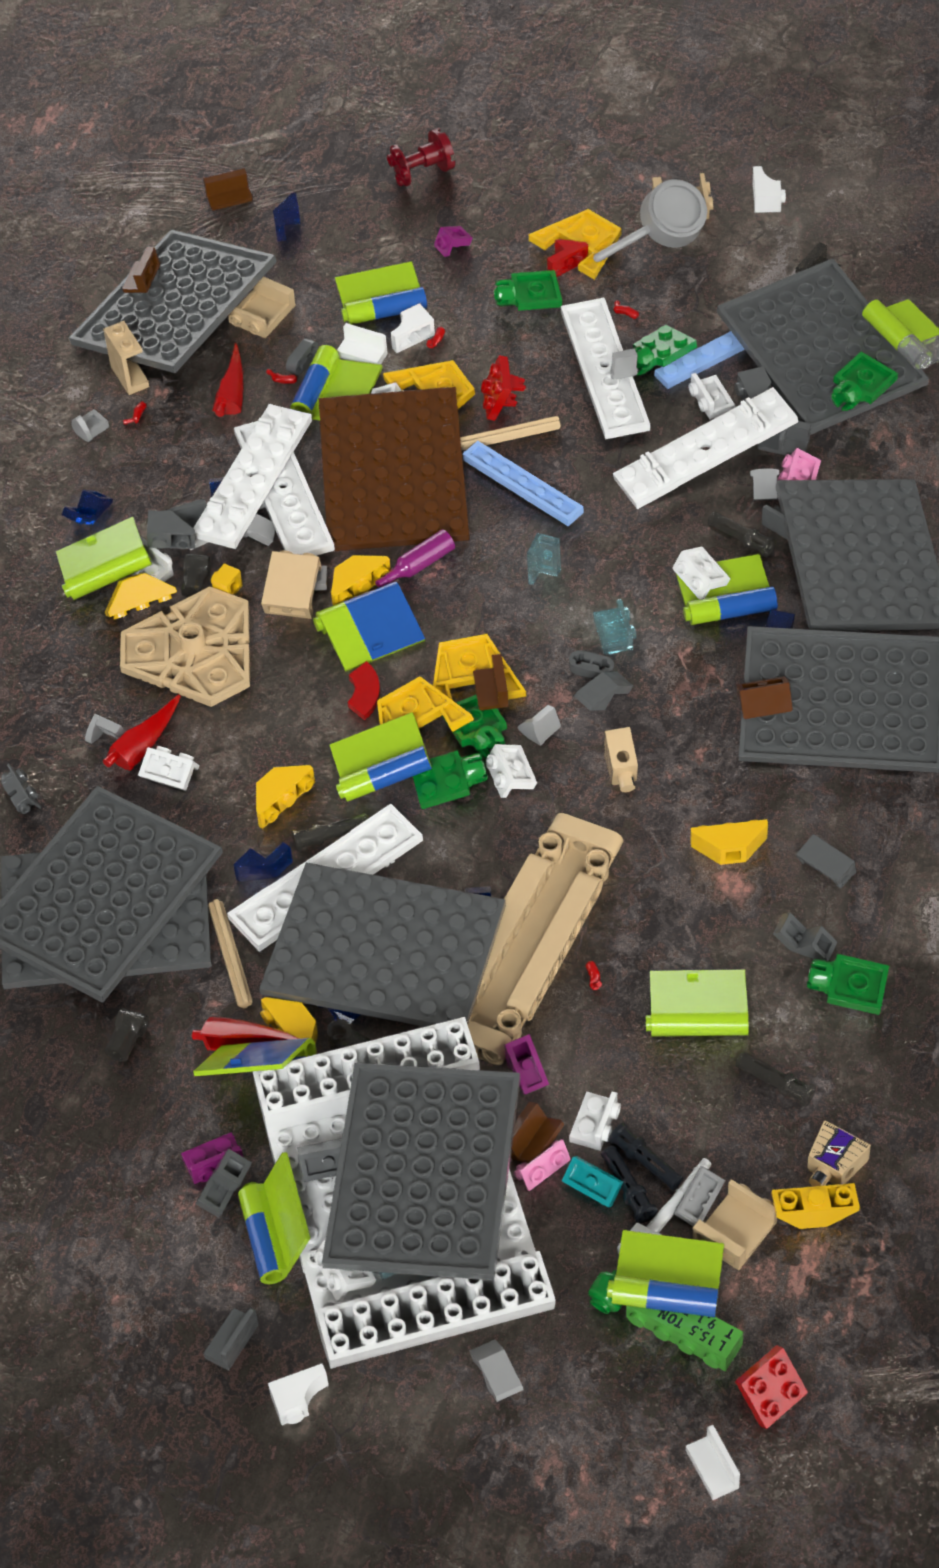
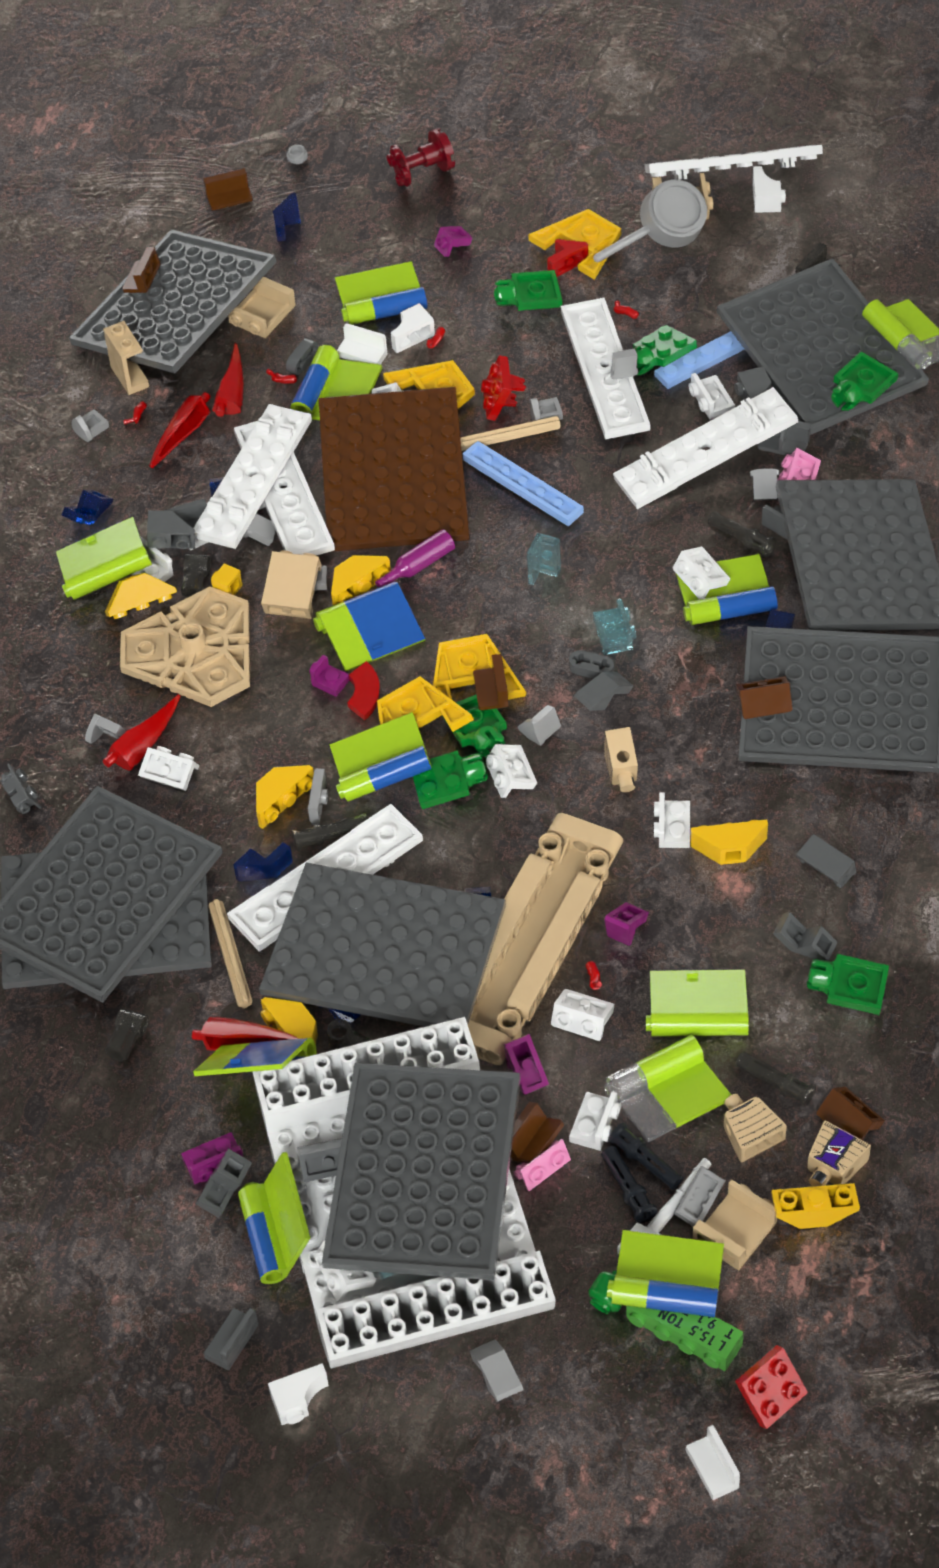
(184, 422): none -> red piece
(297, 154): none -> light grey plate
(318, 796): none -> light grey plate
(328, 677): none -> magenta bracket
(545, 408): none -> light grey tile
(581, 1014): none -> white bracket
(592, 1181): teal plate -> none
(623, 921): none -> magenta slope
(667, 1088): none -> lime door
(673, 823): none -> white bracket
(752, 1126): none -> tan torso
(785, 156): none -> white piece
(849, 1113): none -> reddish brown panel

